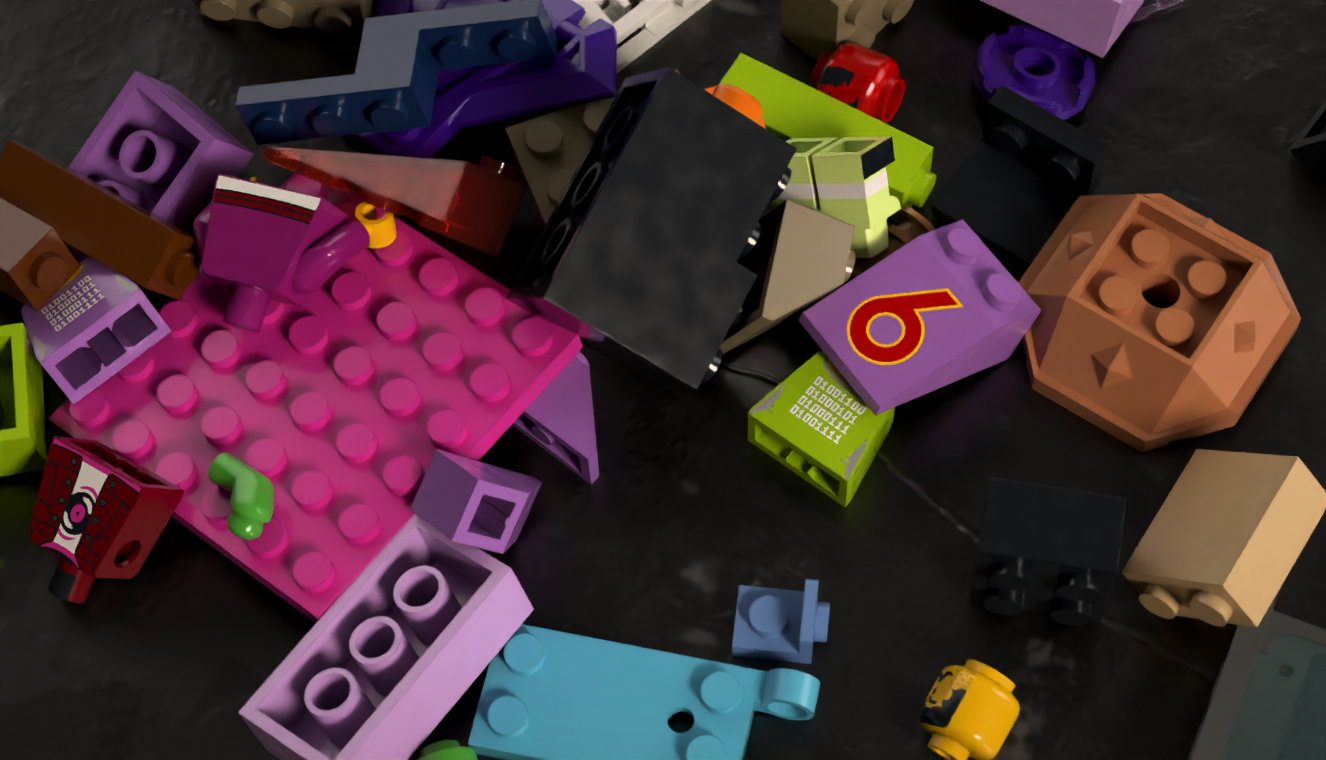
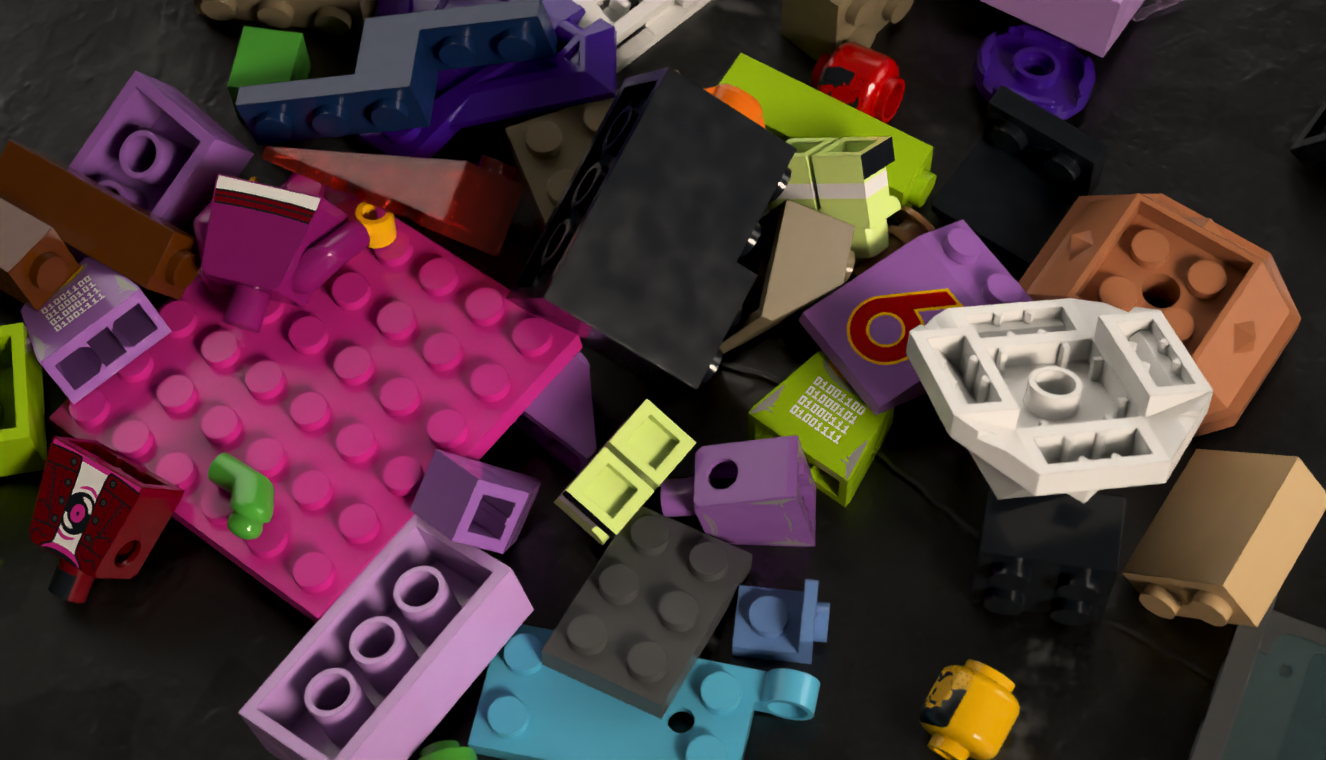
(268, 58): none -> bright green brick
(625, 472): none -> yellowish green hips
(647, 611): none -> dark grey plate
(748, 493): none -> medium lavender torso
(1062, 393): none -> white piece

